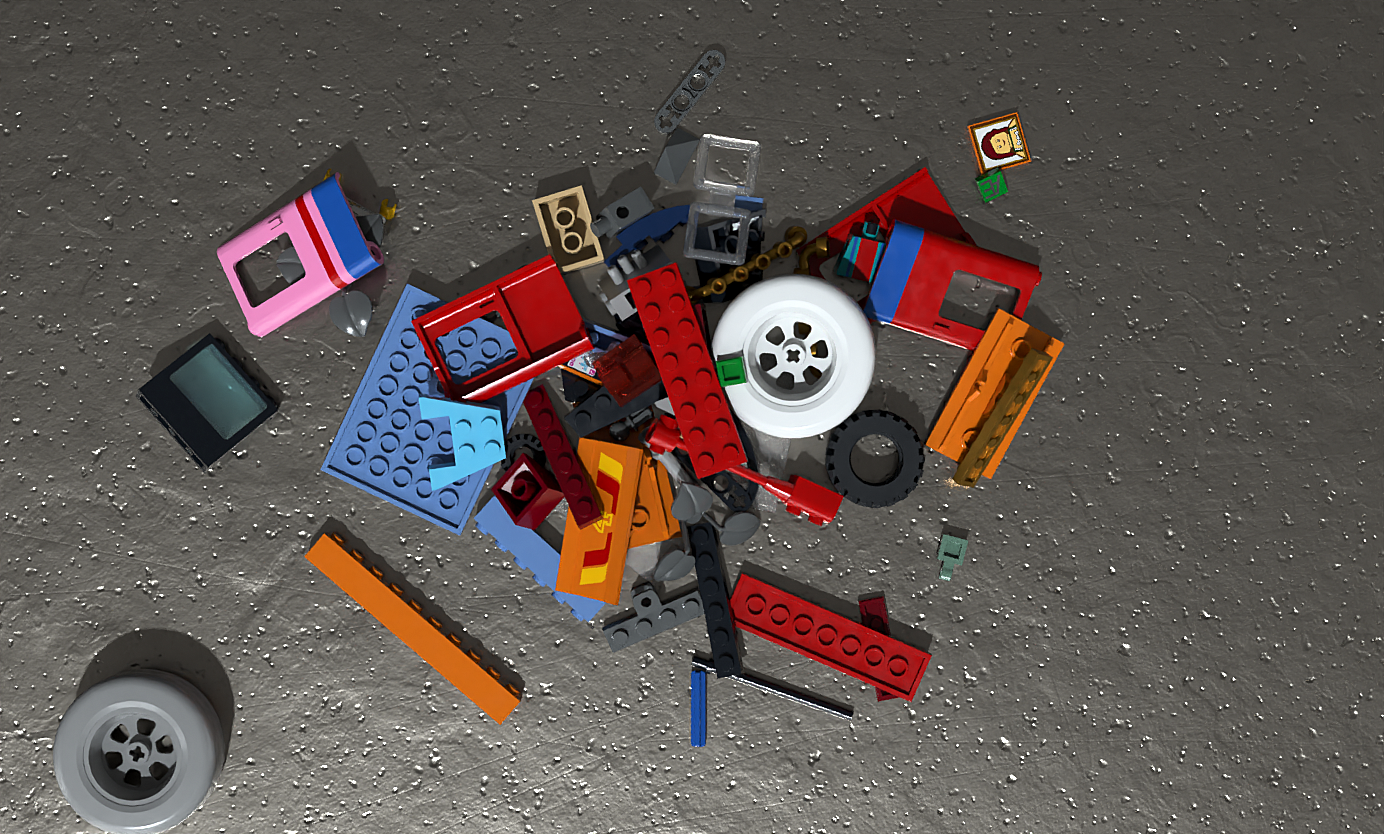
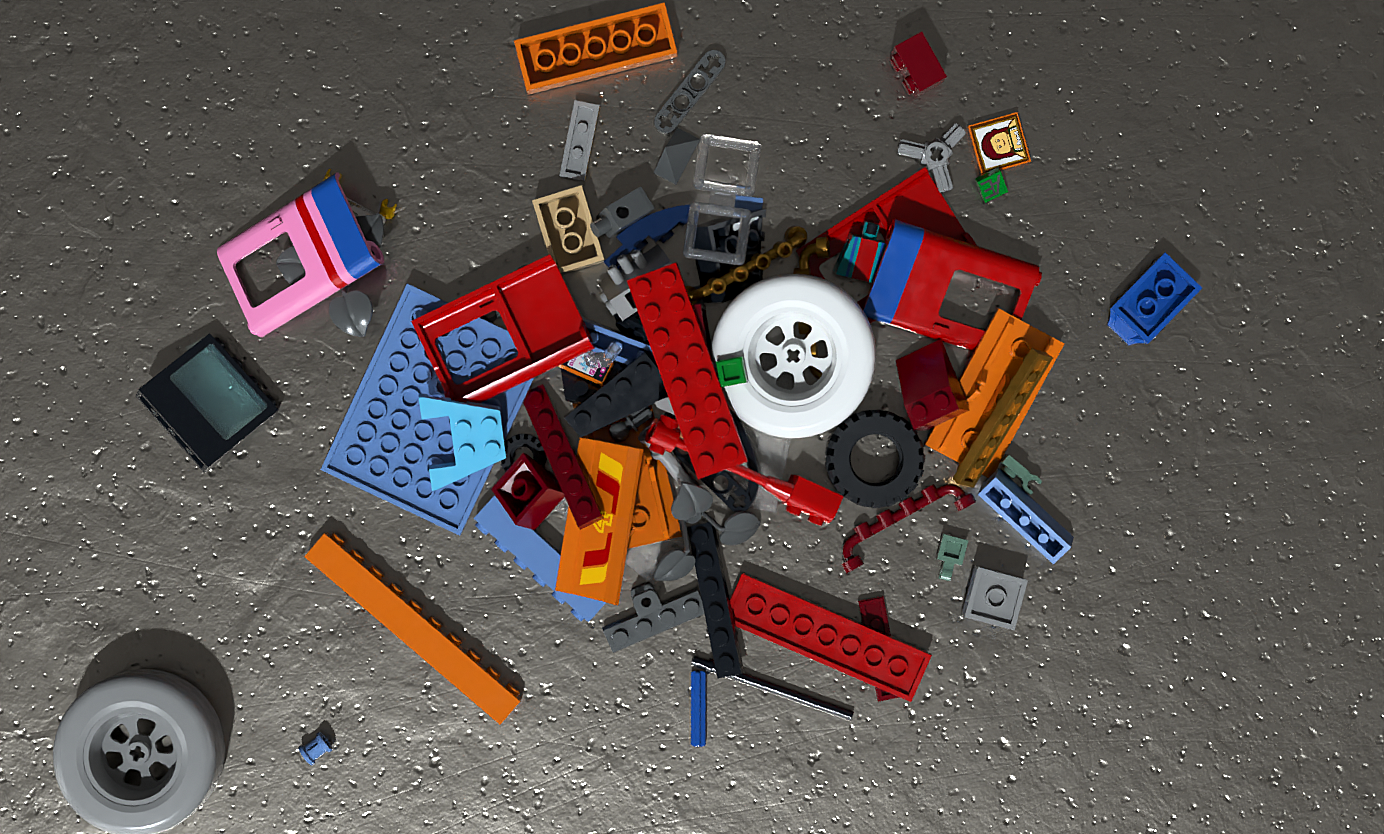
(315, 748): none -> medium blue bush
(579, 140): none -> light grey plate
(596, 48): none -> orange brick
(627, 370): clear red plate -> none
(907, 507): none -> dark red bar
(917, 65): none -> dark red brick
(923, 152): none -> light grey bush
(930, 387): none -> dark red slope
(994, 597): none -> light grey container
(1013, 469): none -> sand green plate
(1026, 516): none -> medium blue brick
(1152, 301): none -> blue slope

